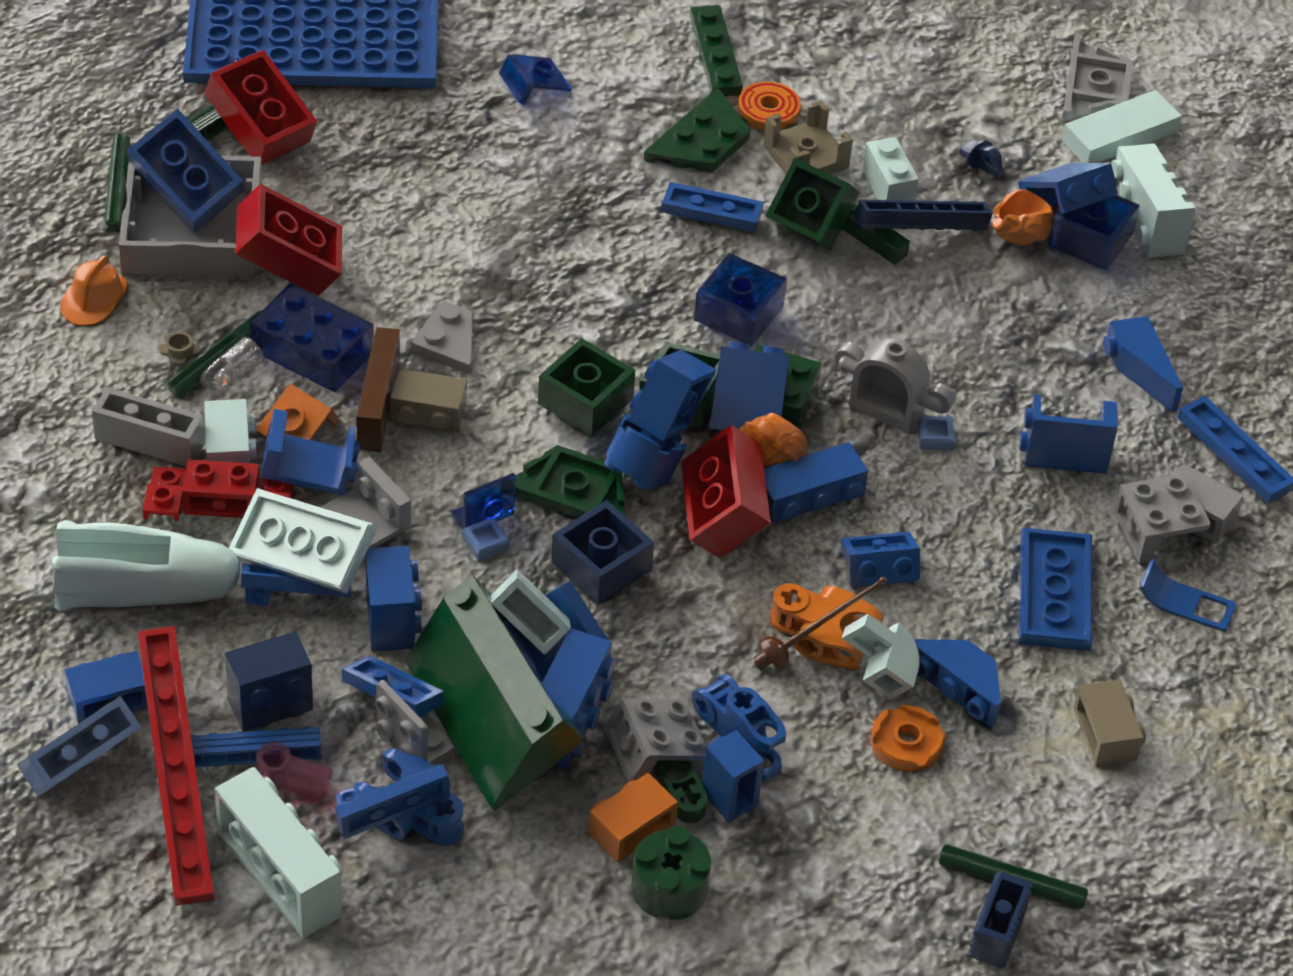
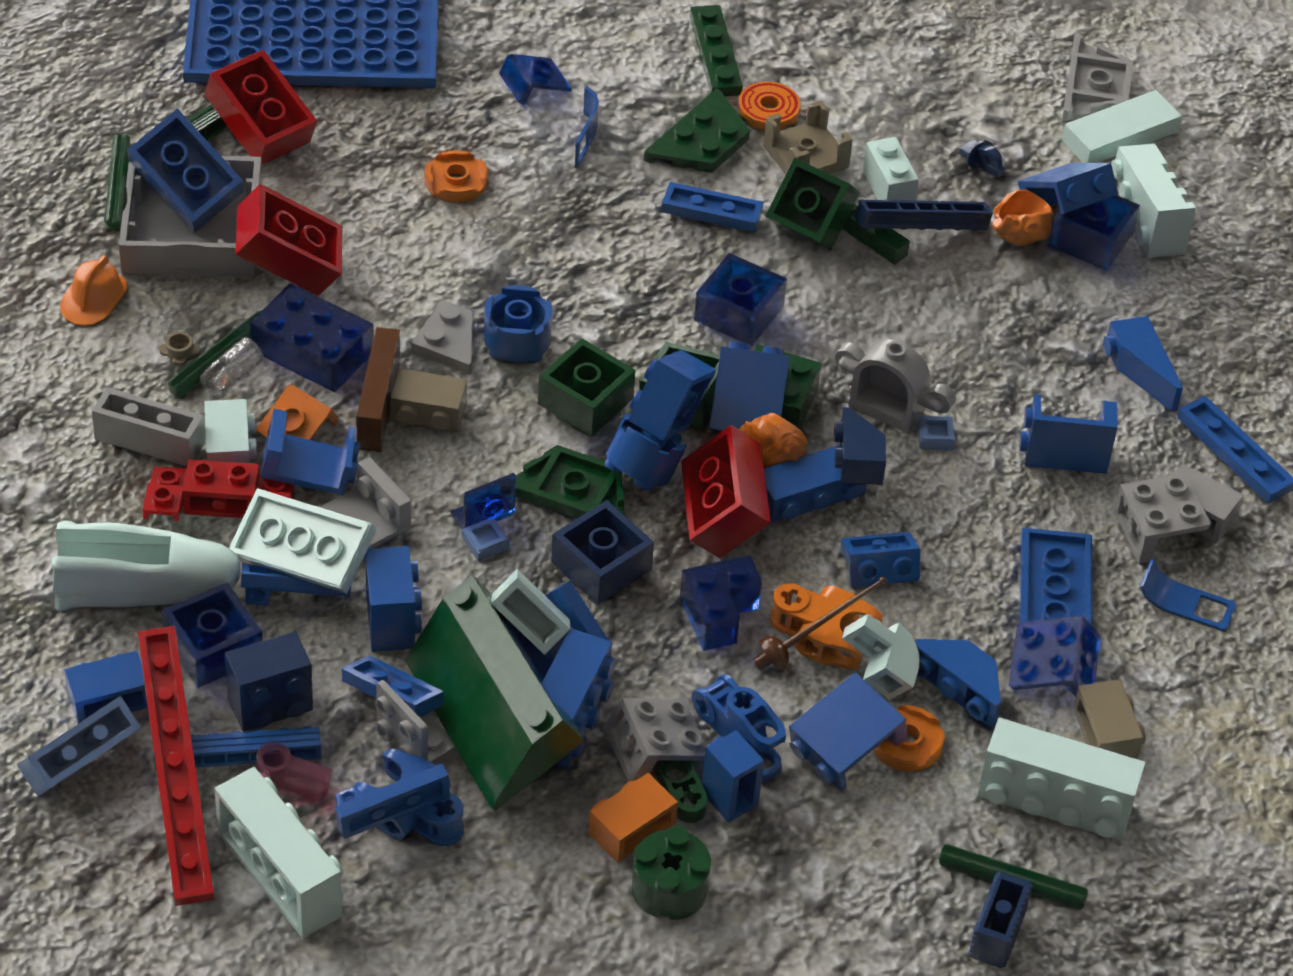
(208, 628): none -> clear blue brick
(453, 189): none -> orange tile
(517, 324): none -> blue brick
(591, 107): none -> blue piece
(716, 596): none -> clear blue brick
(845, 729): none -> blue panel
(860, 450): none -> dark blue slope
(1055, 654): none -> clear blue bracket
(1060, 779): none -> light aqua brick

